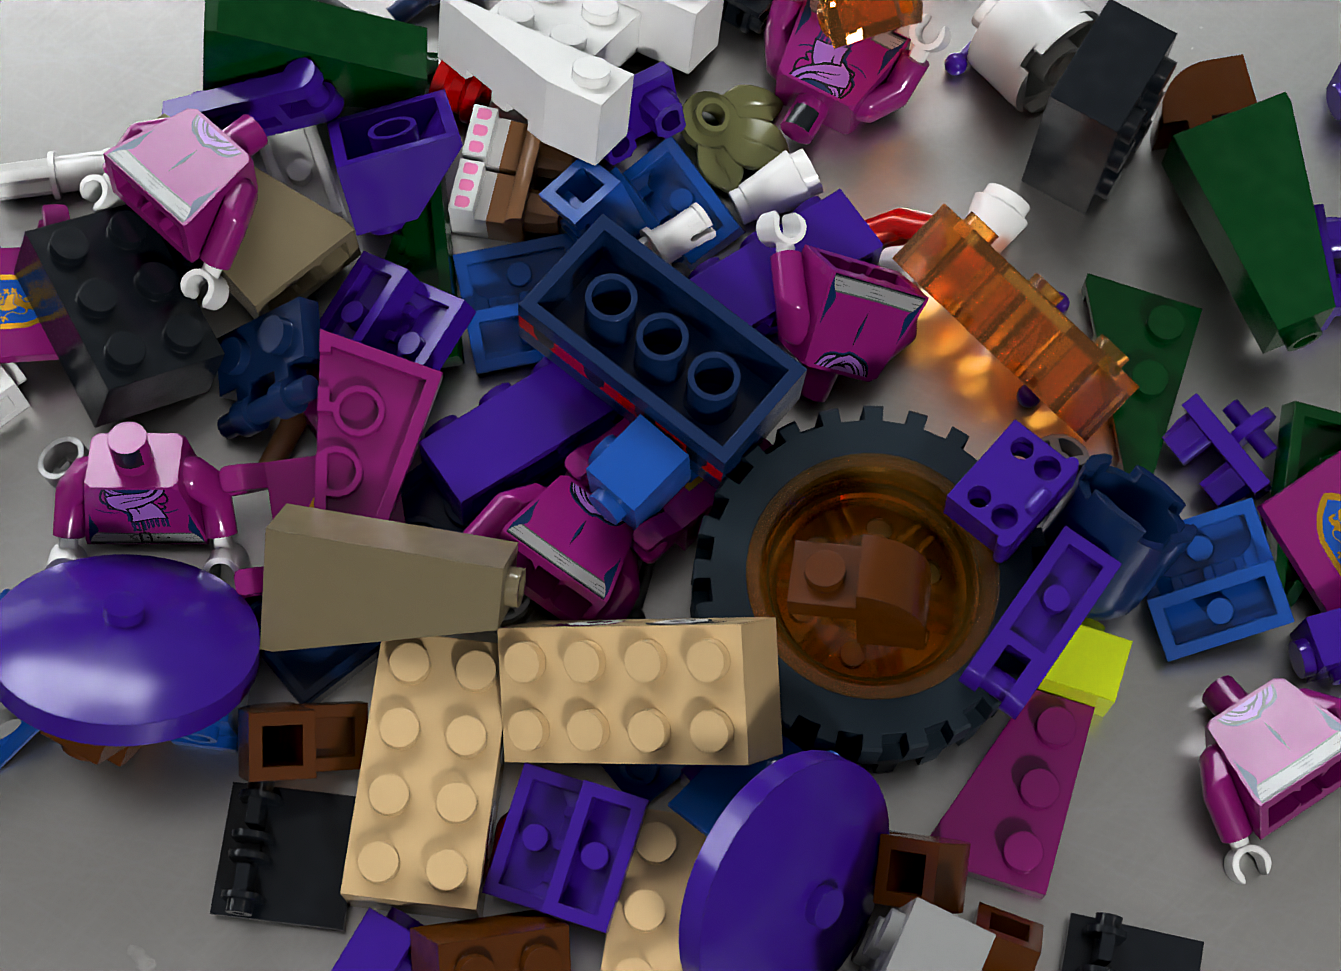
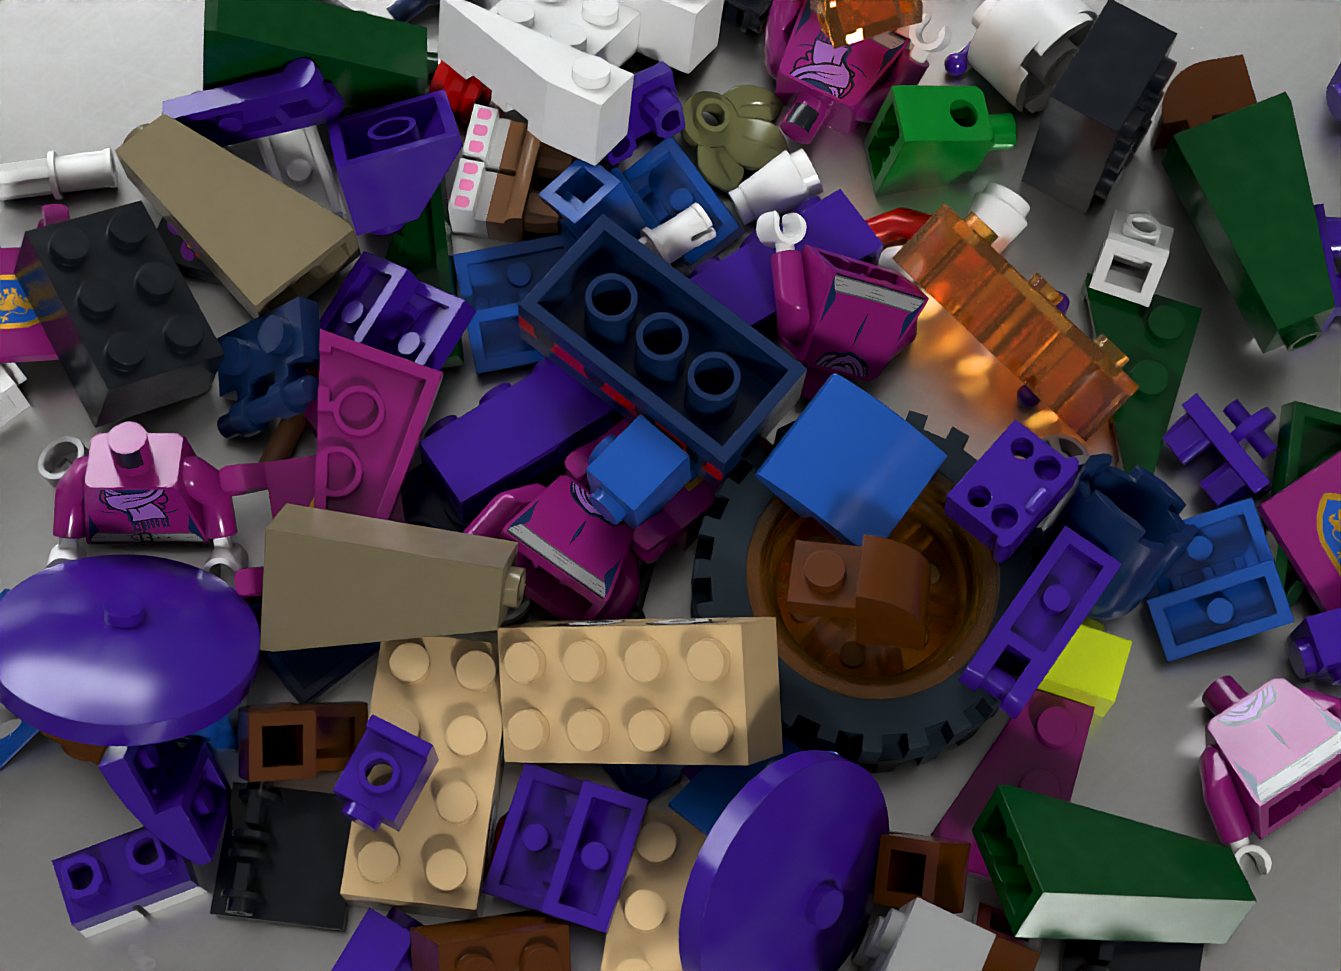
(119, 876): none -> dark purple hips
(172, 793): none -> dark purple slope
(189, 187): magenta torso -> none
(392, 802): none -> dark purple brick
(850, 463): none -> blue slope
(933, 137): none -> green torso
(1104, 875): none -> dark green slope
(1136, 241): none -> white brick

